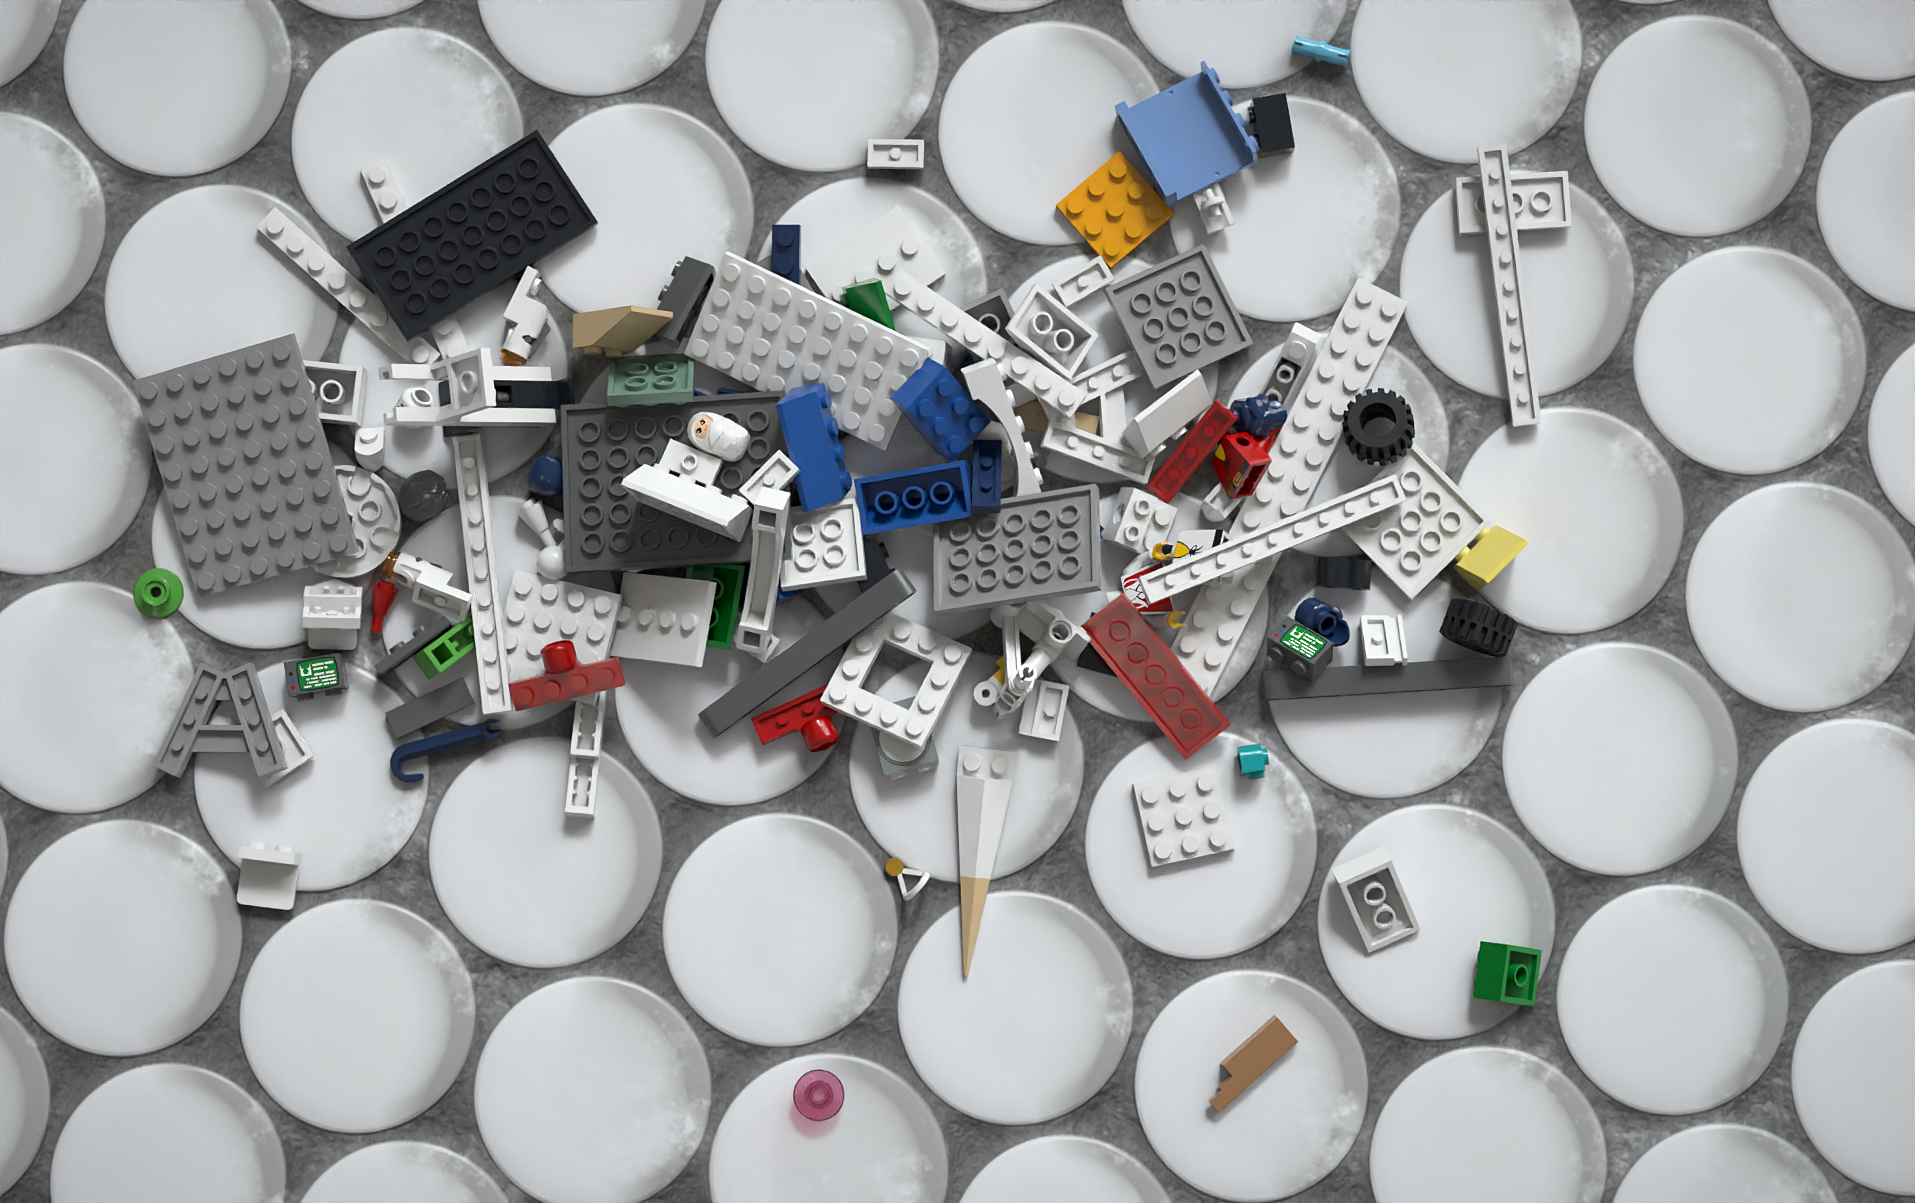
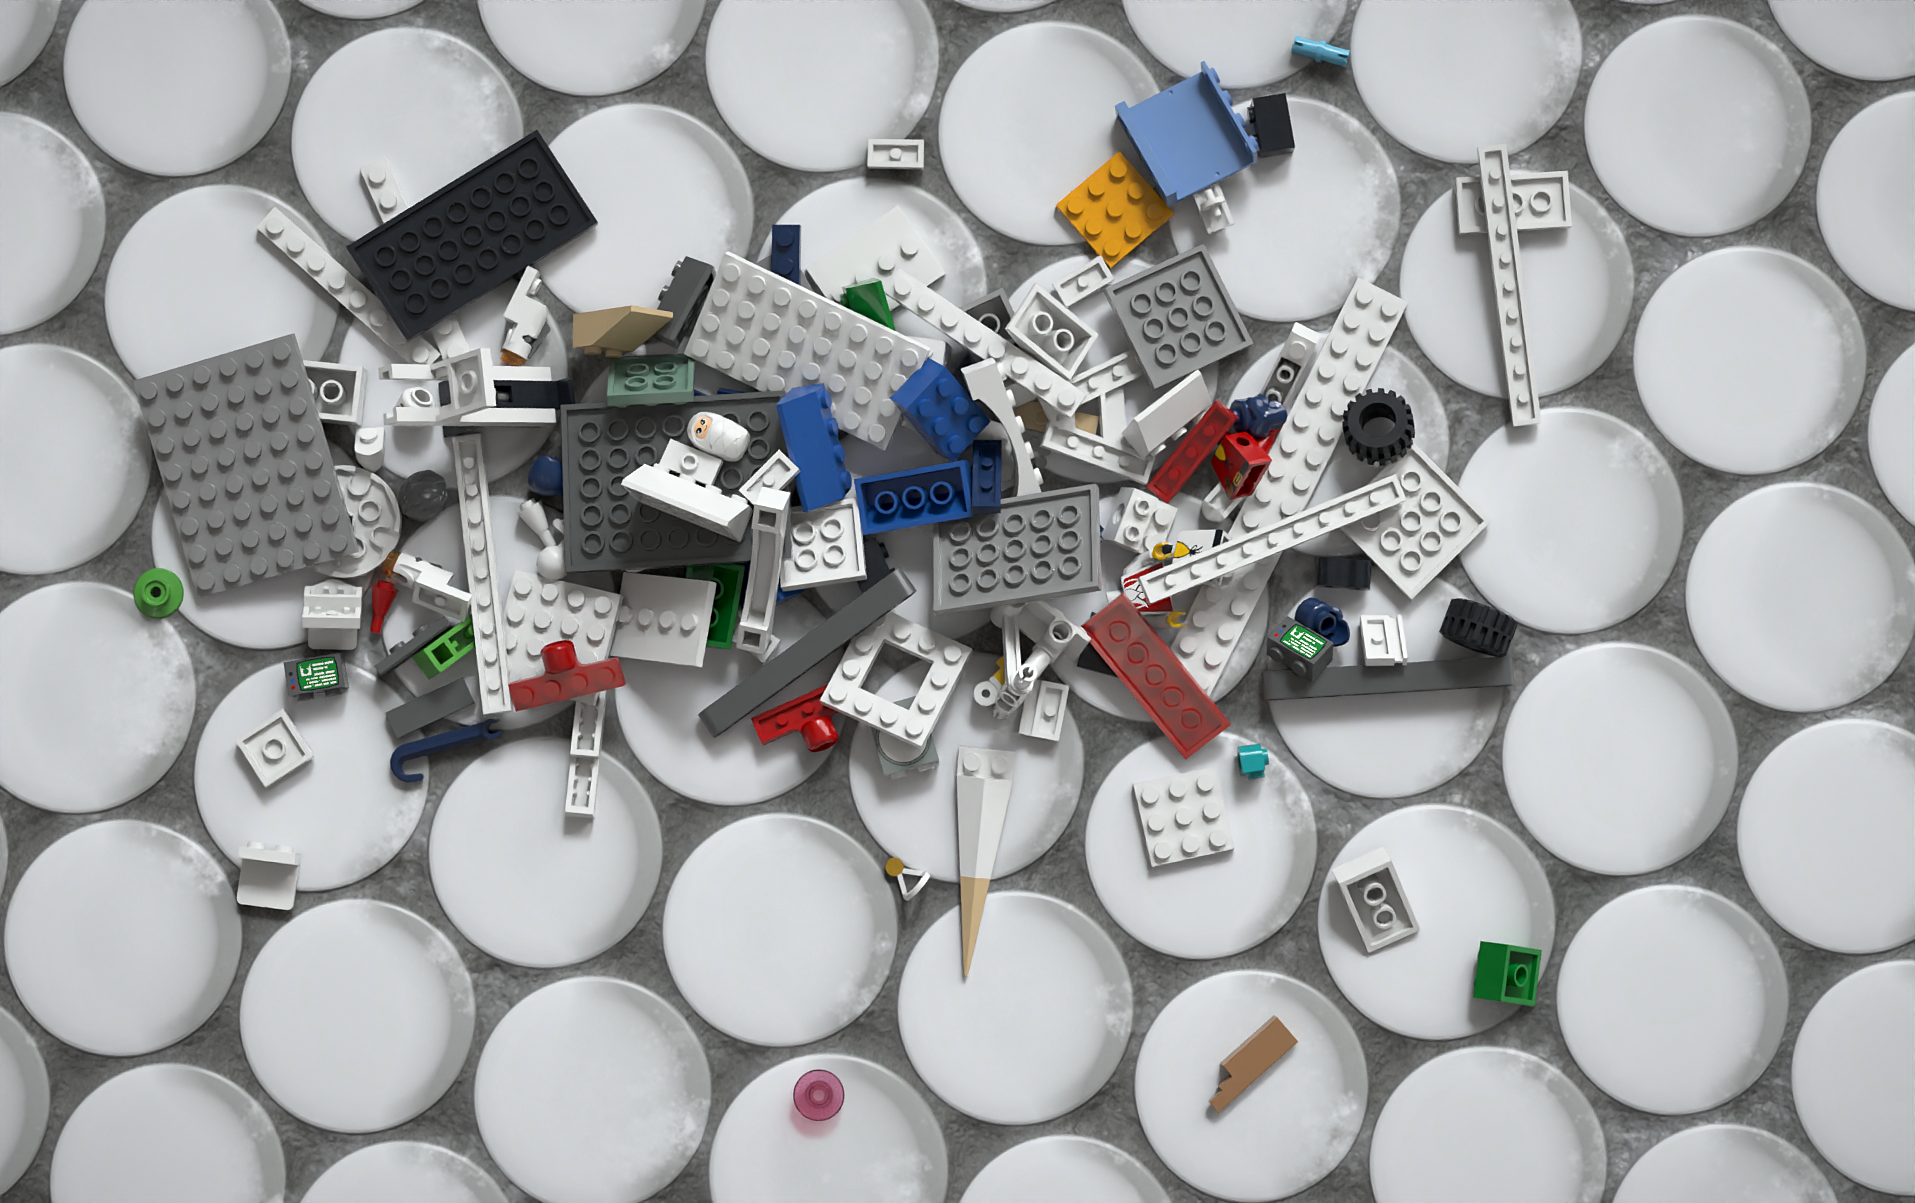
(253, 736): light grey plate -> none
(1488, 556): light yellow slope -> none

